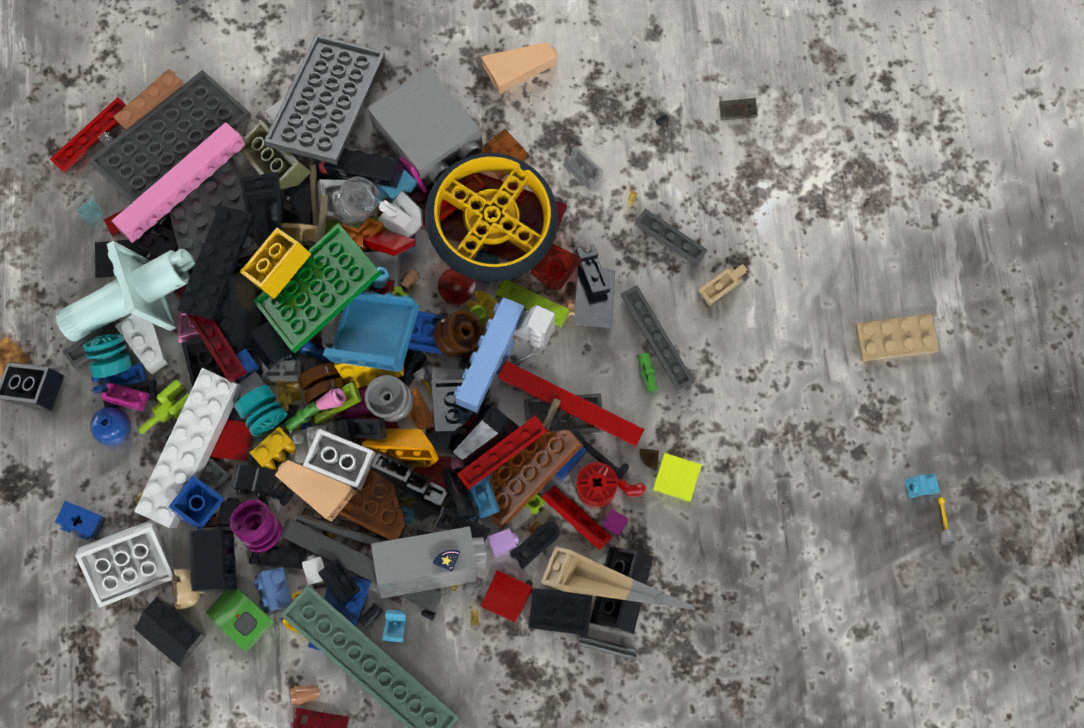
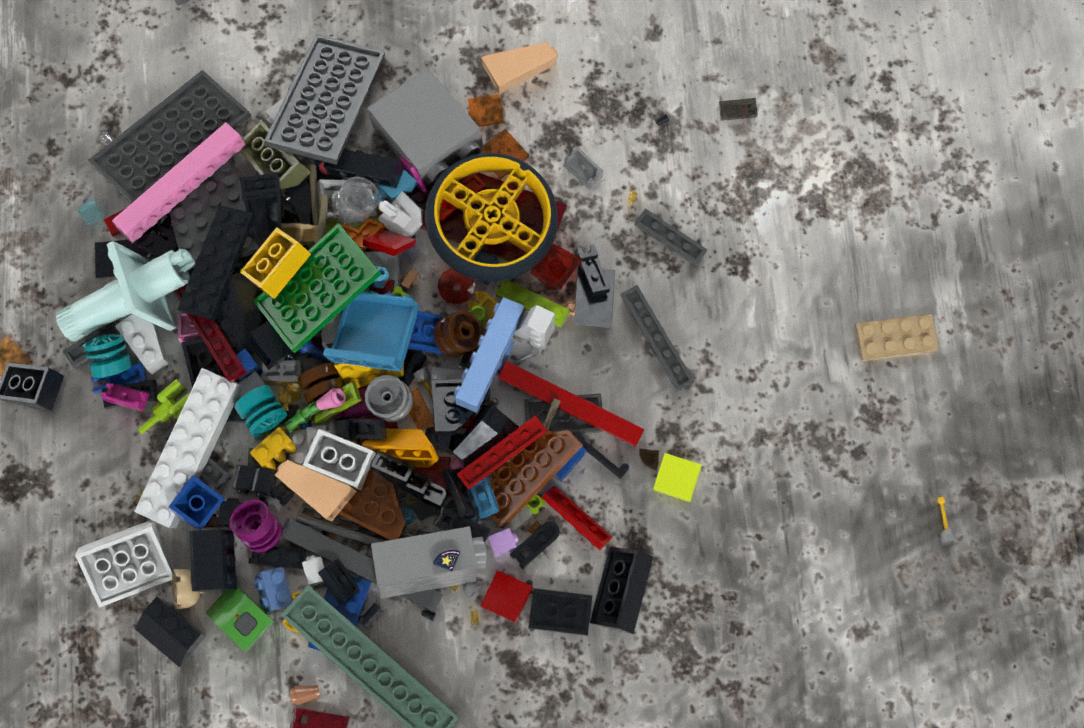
(72, 513): blue brick -> none
(87, 137): red plate -> none
(110, 426): blue cylinder -> none
(148, 99): nougat brick -> none
(233, 442): red tile -> none
(394, 625): medium azure bracket -> none
(486, 110): none -> clear orange piece
(584, 576): tan plate -> none
(596, 496): red wheel -> none
(607, 647): dark grey axle -> none
(615, 522): magenta tile -> none
(631, 490): red arm -> none
(648, 372): bright green pin -> none
(722, 284): tan hinge -> none
(922, 485): medium azure bracket -> none

